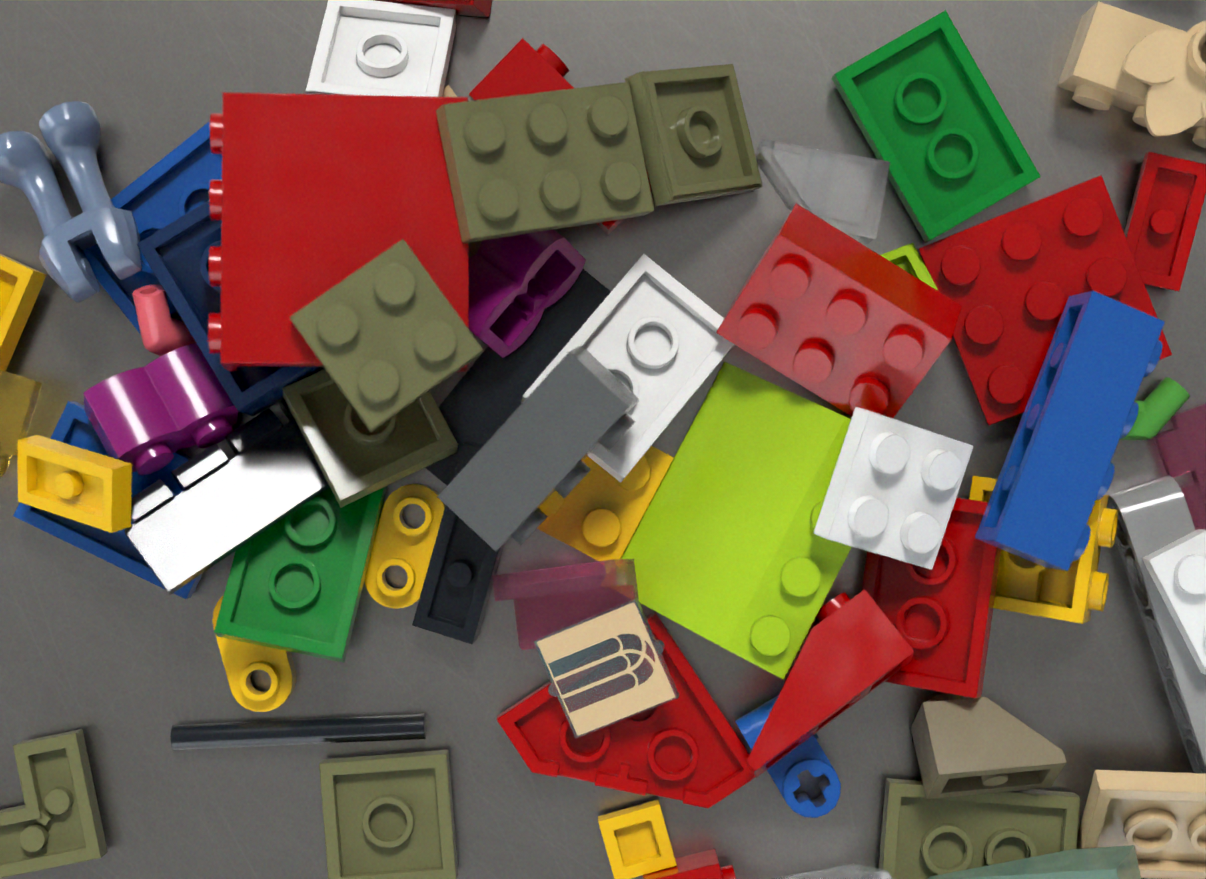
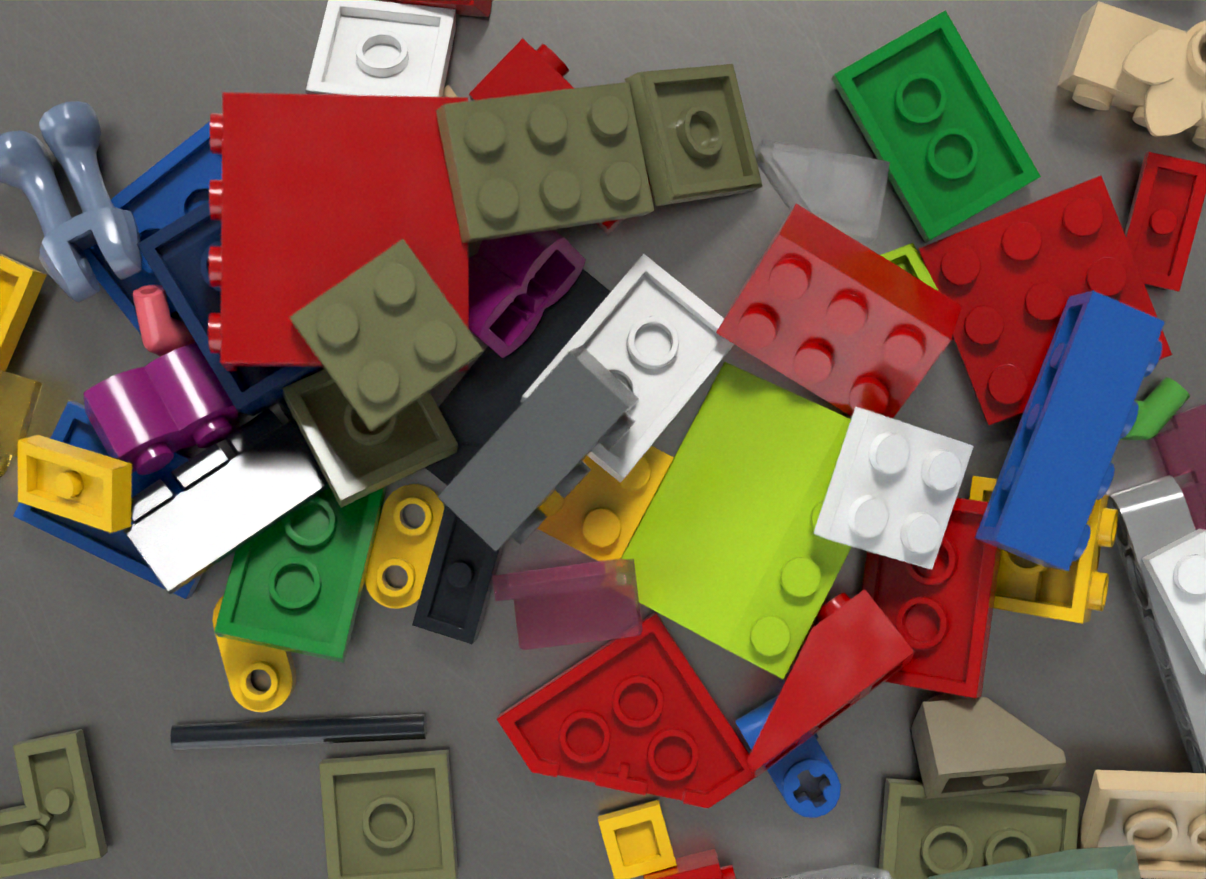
(606, 668): piece -> none

